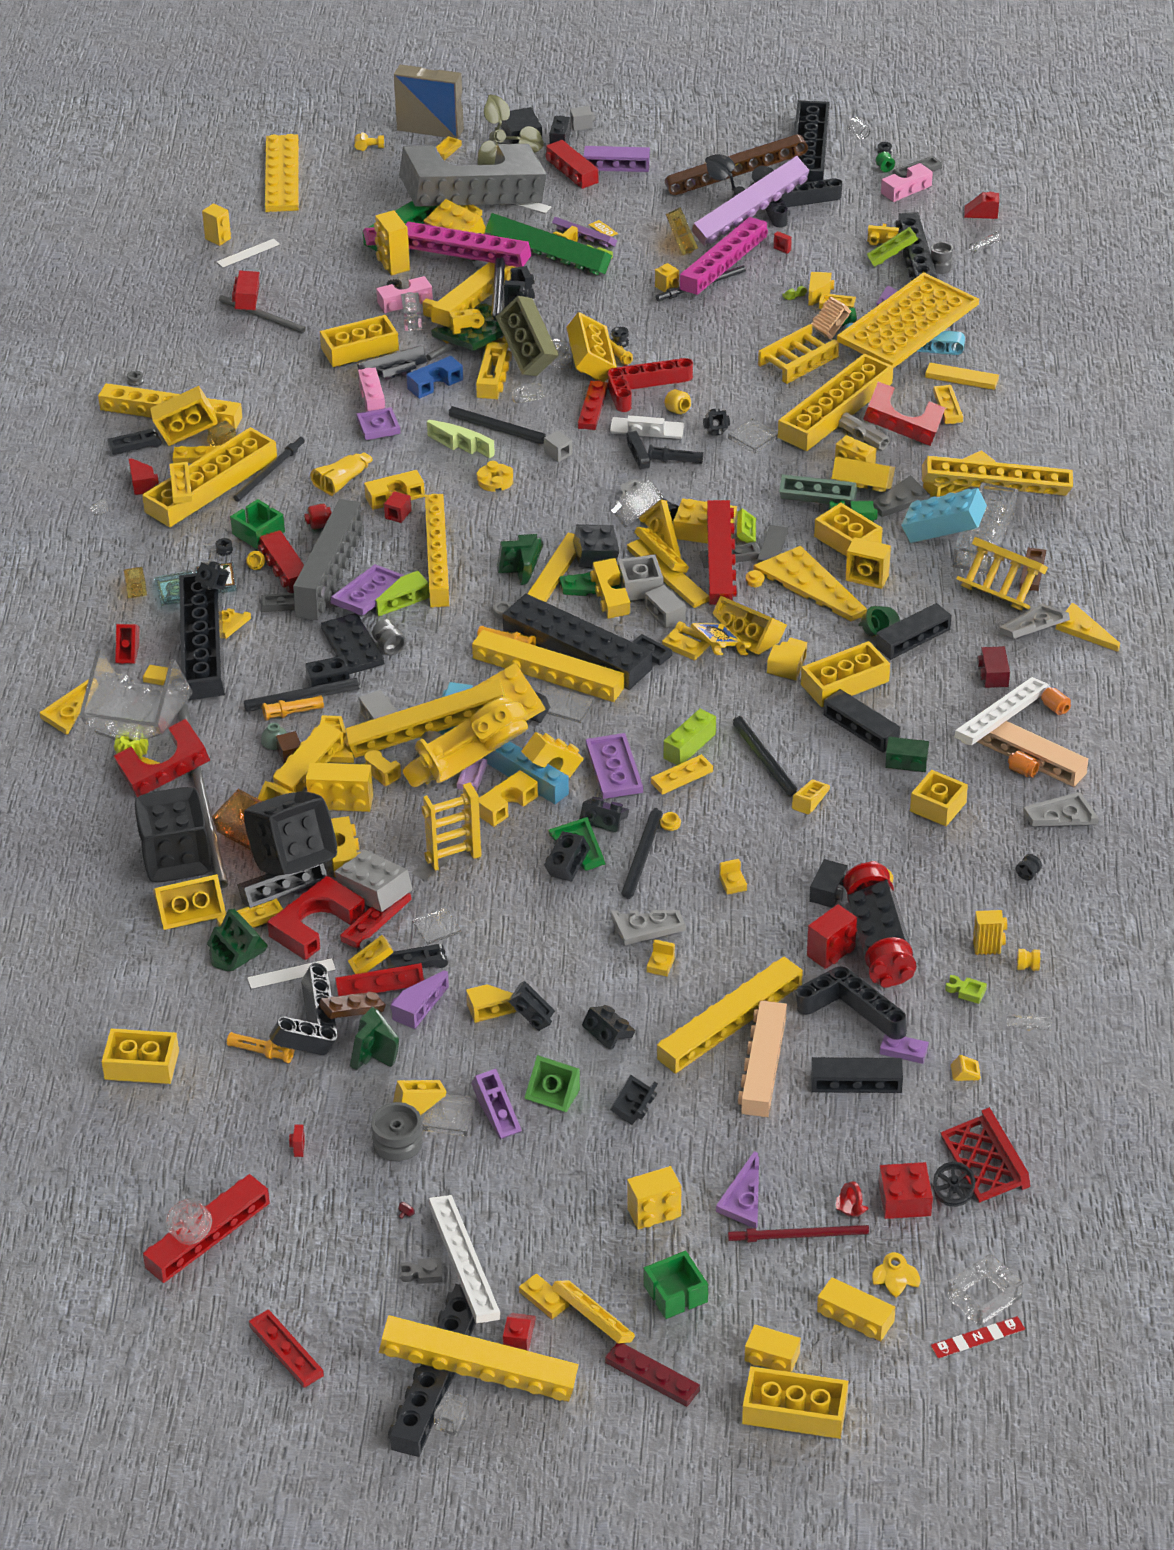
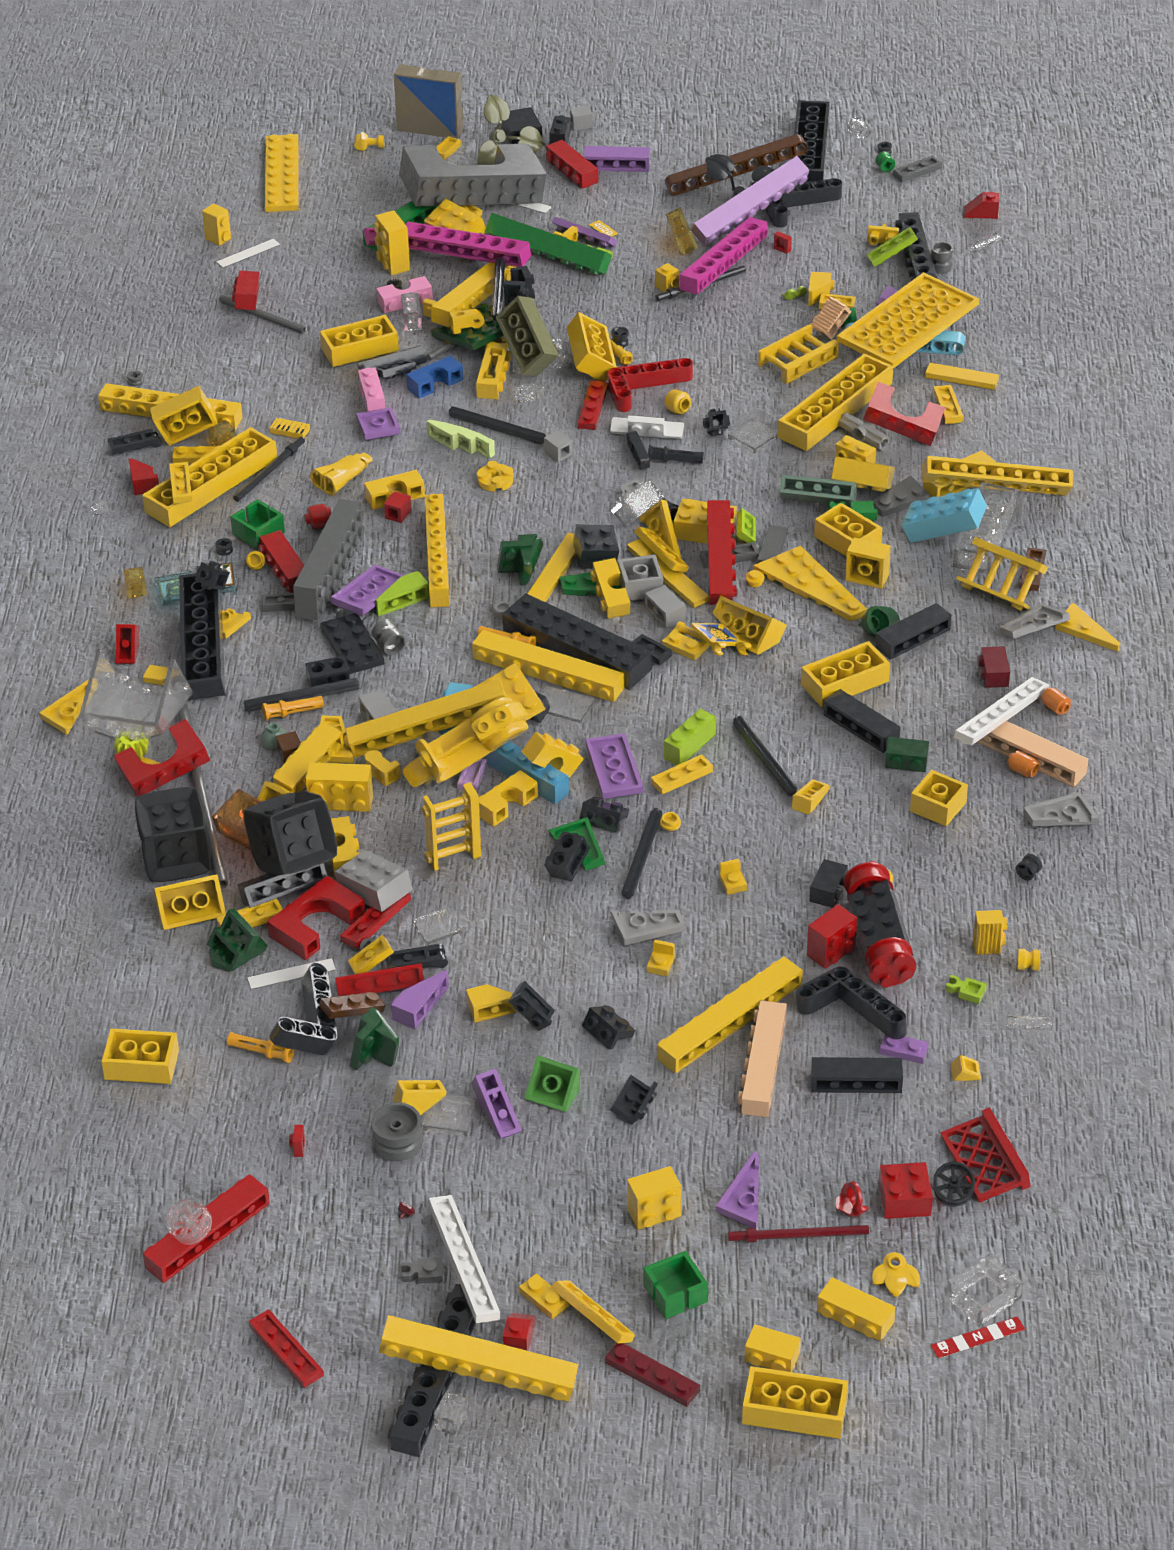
(289, 428): none -> yellow tile
(787, 659): yellow piece -> none
(917, 179): bright pink arch -> none

